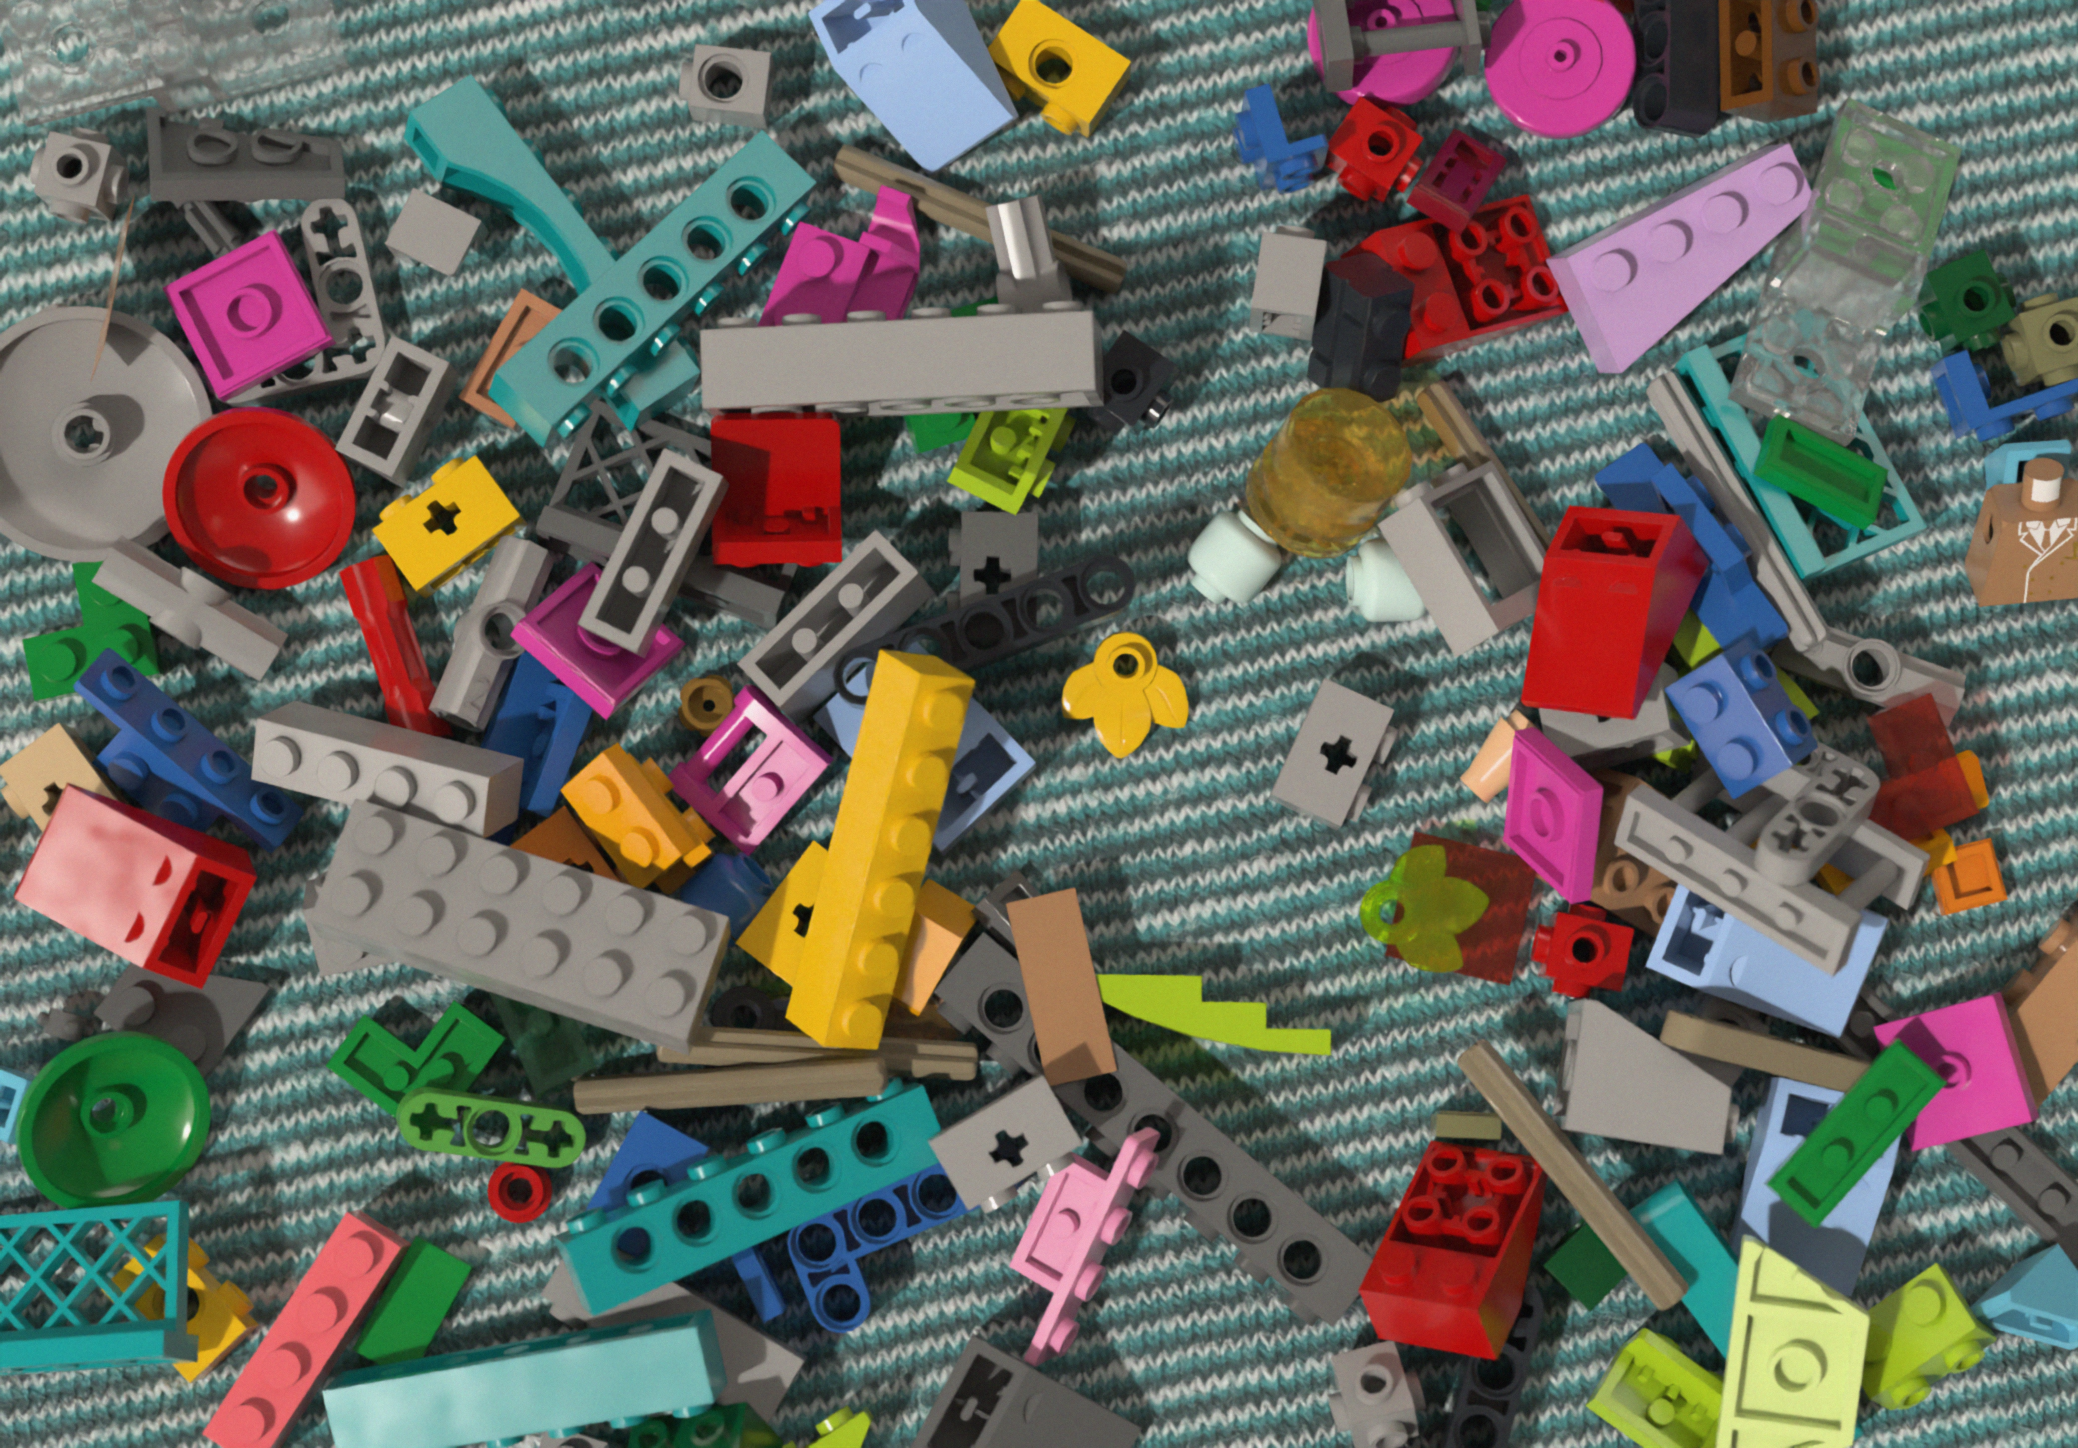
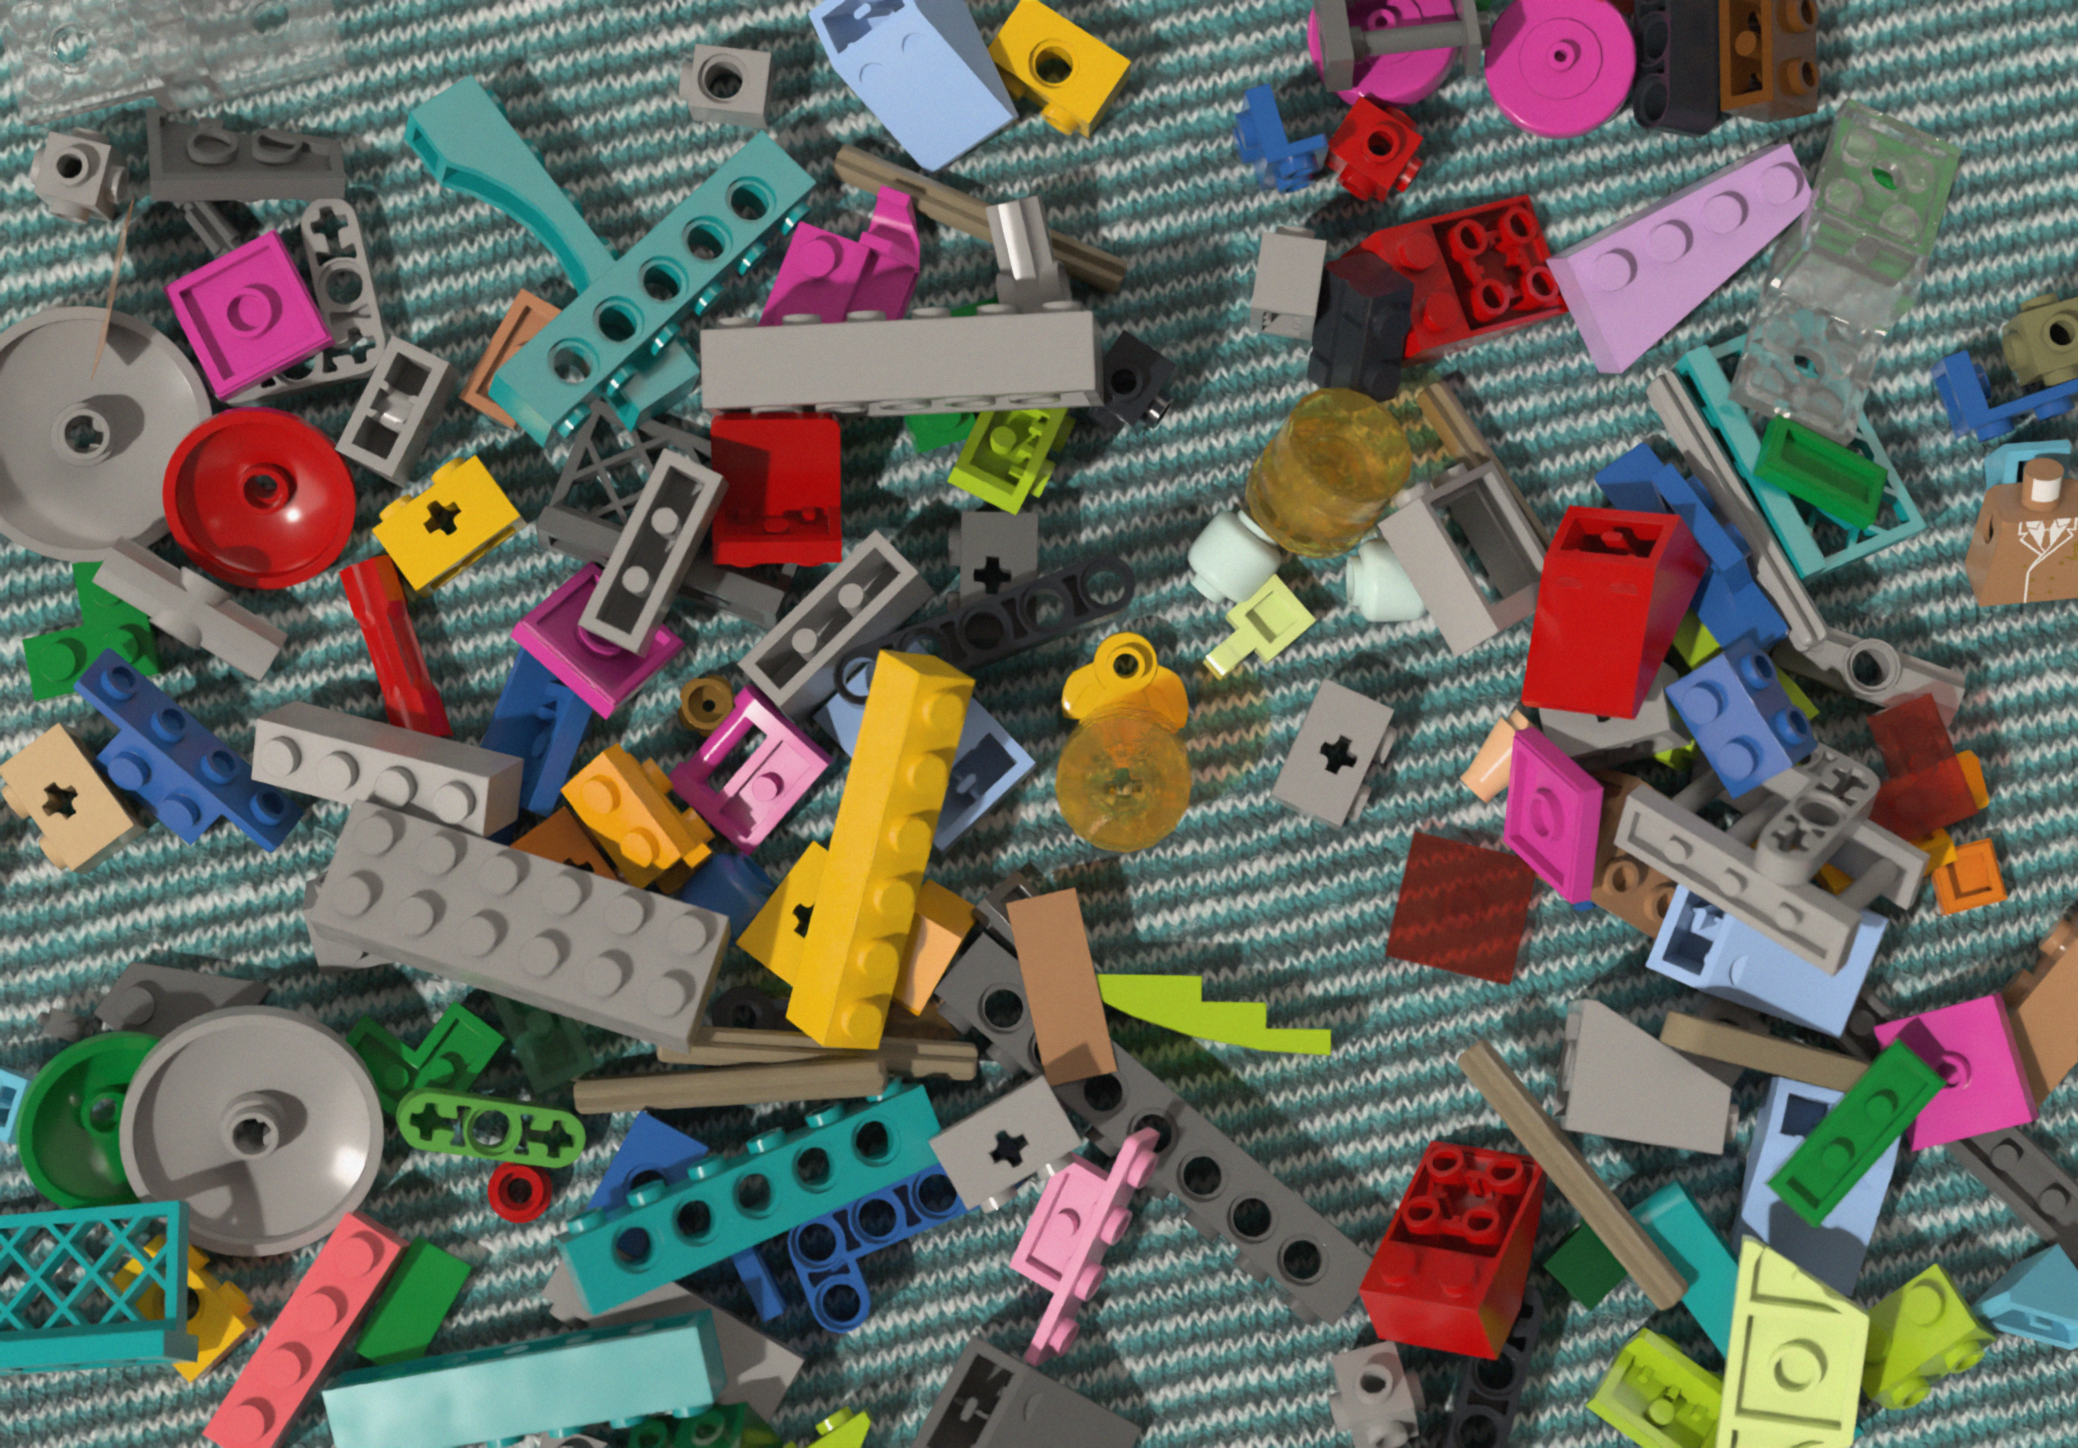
(137, 884): slope -> none
(265, 1182): none -> light grey dish
(434, 234): light grey panel -> none
(475, 667): light grey piece -> none
(1133, 739): none -> clear yellow wheel
(1262, 625): none -> yellowish green plate
(1433, 908): clear neon green plate -> none
(1457, 181): dark red plate -> none
(1466, 1125): olive tile -> none
(1605, 946): red brick -> none
(1966, 304): dark green brick -> none

